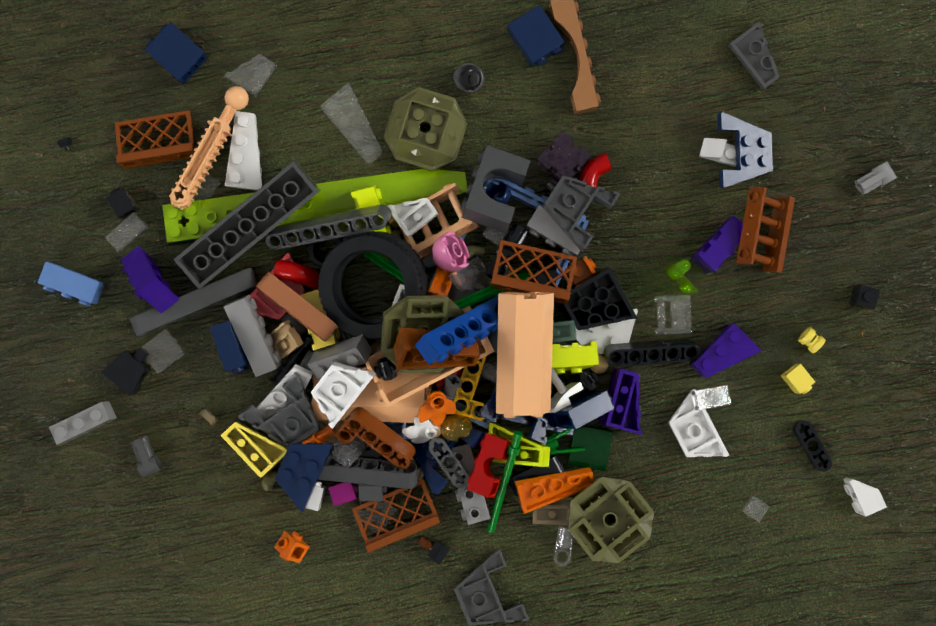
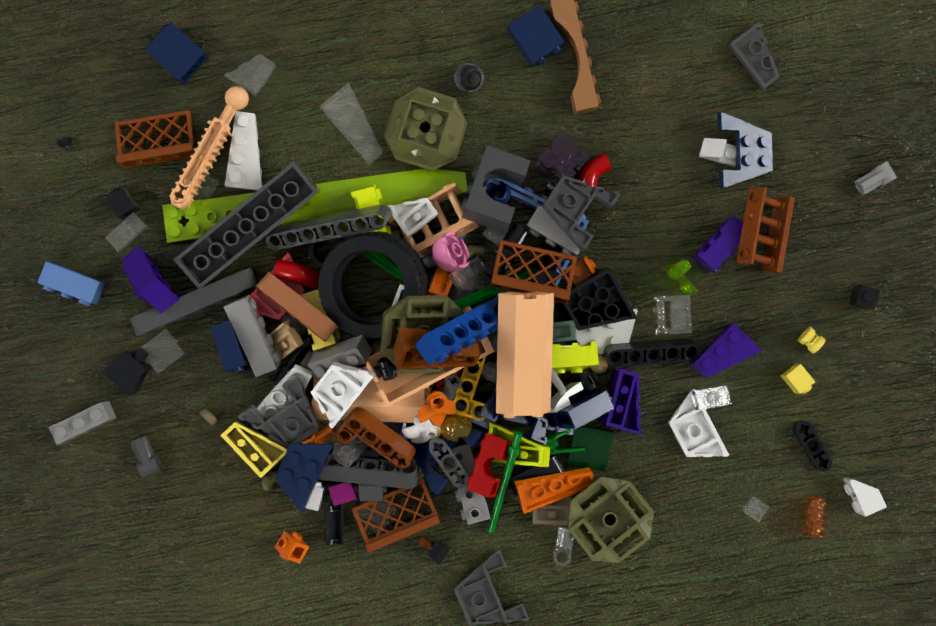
(334, 516): none -> black hinge
(815, 517): none -> clear orange piece

